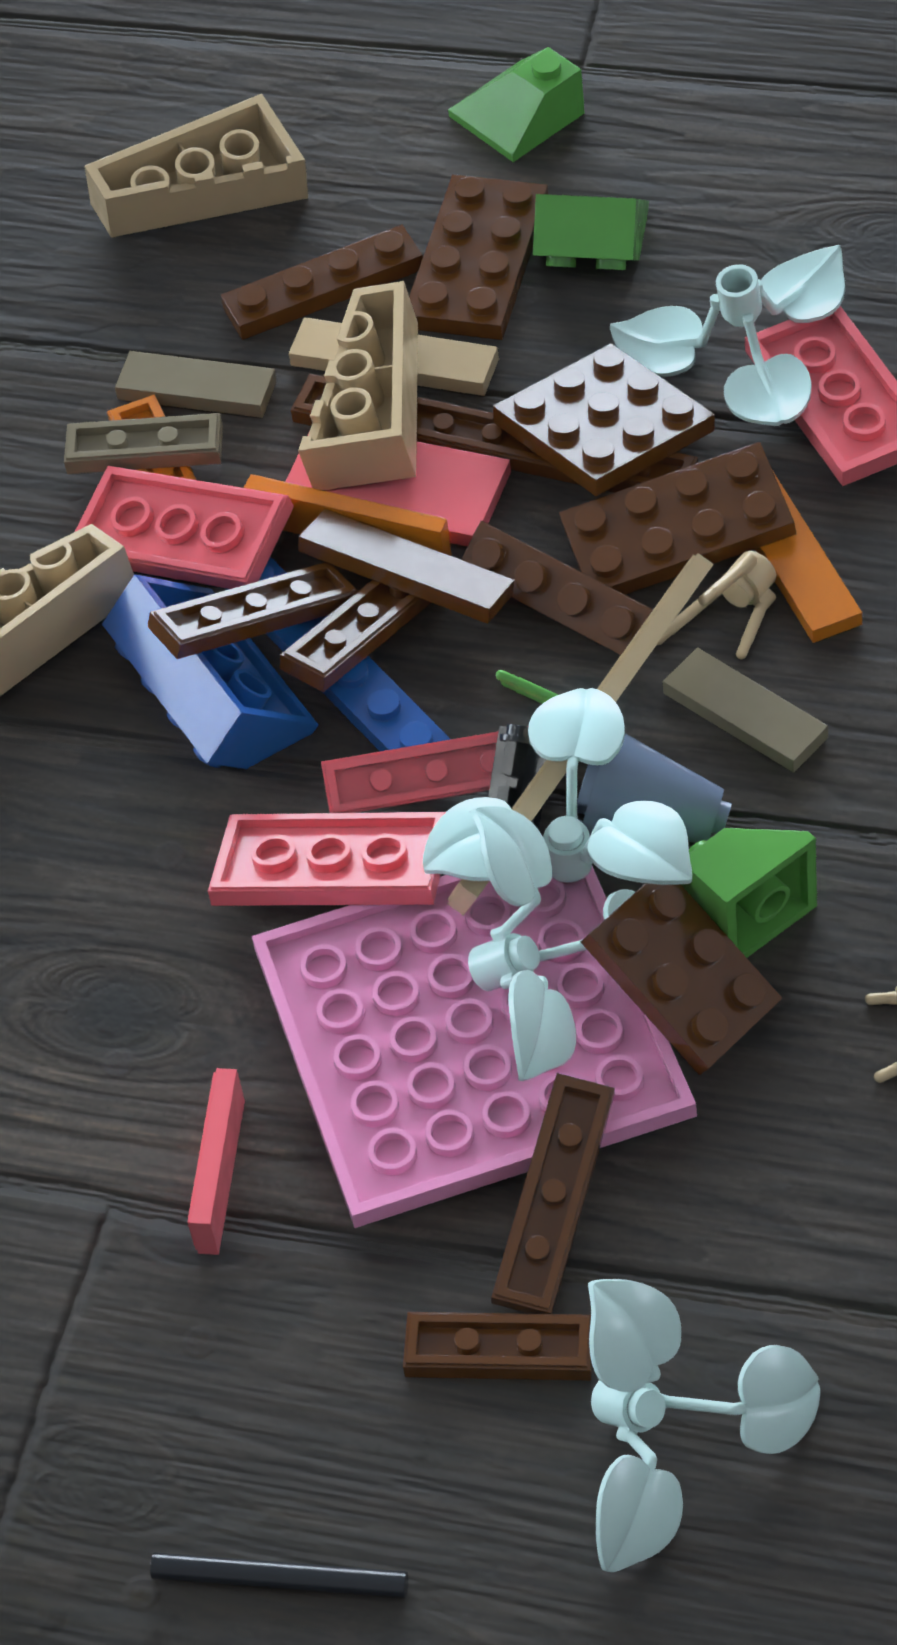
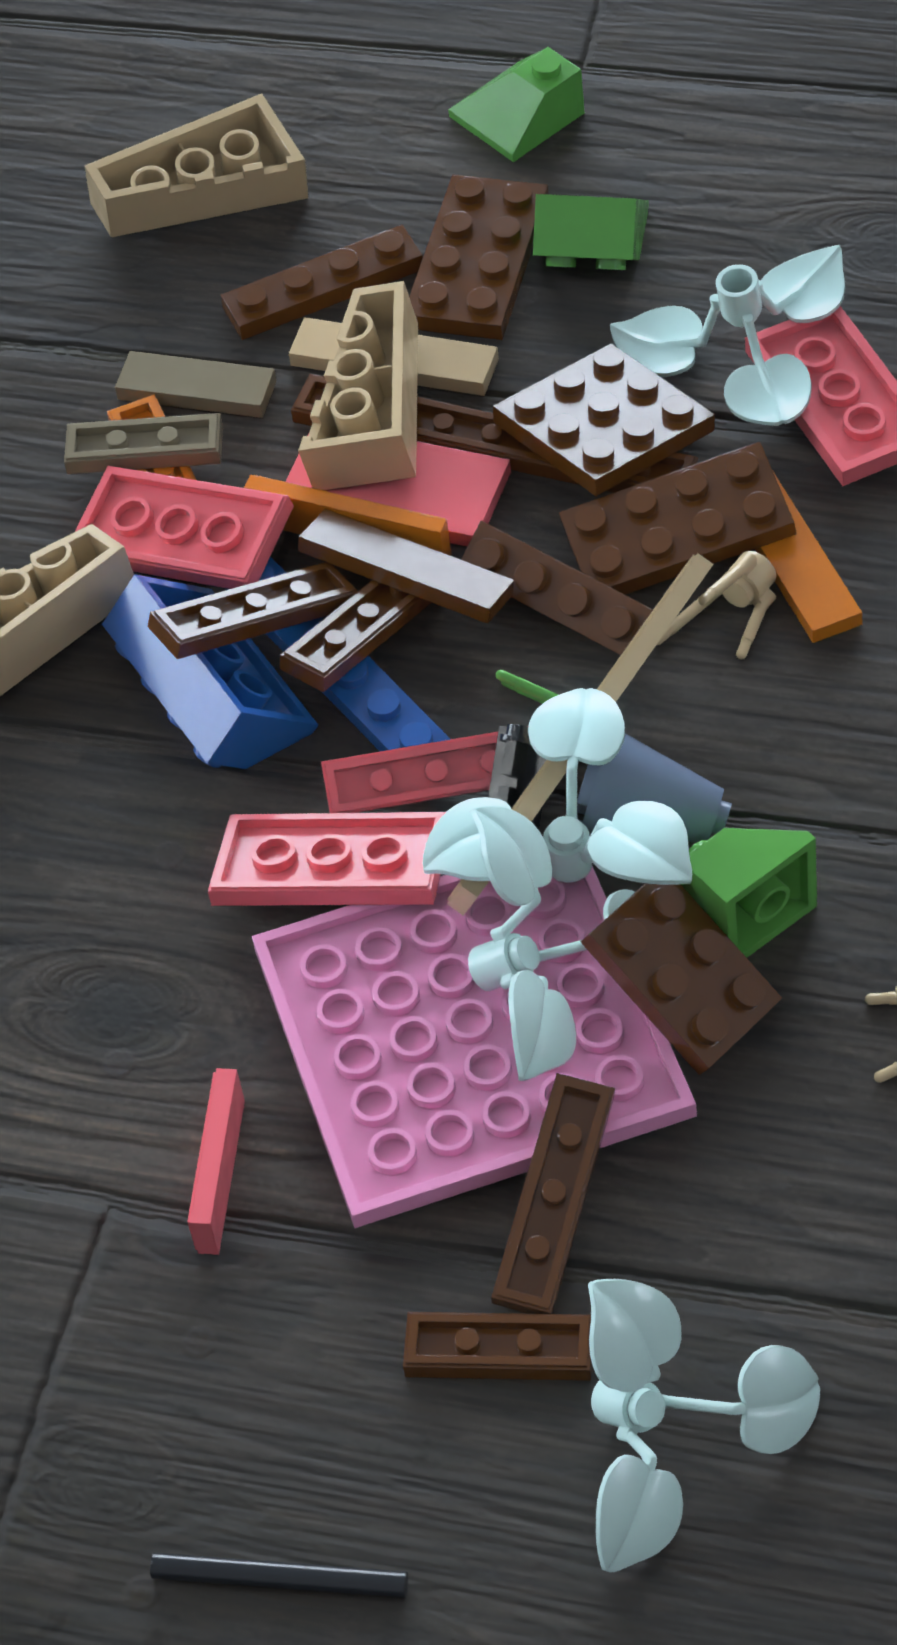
(745, 709): dark tan tile -> none

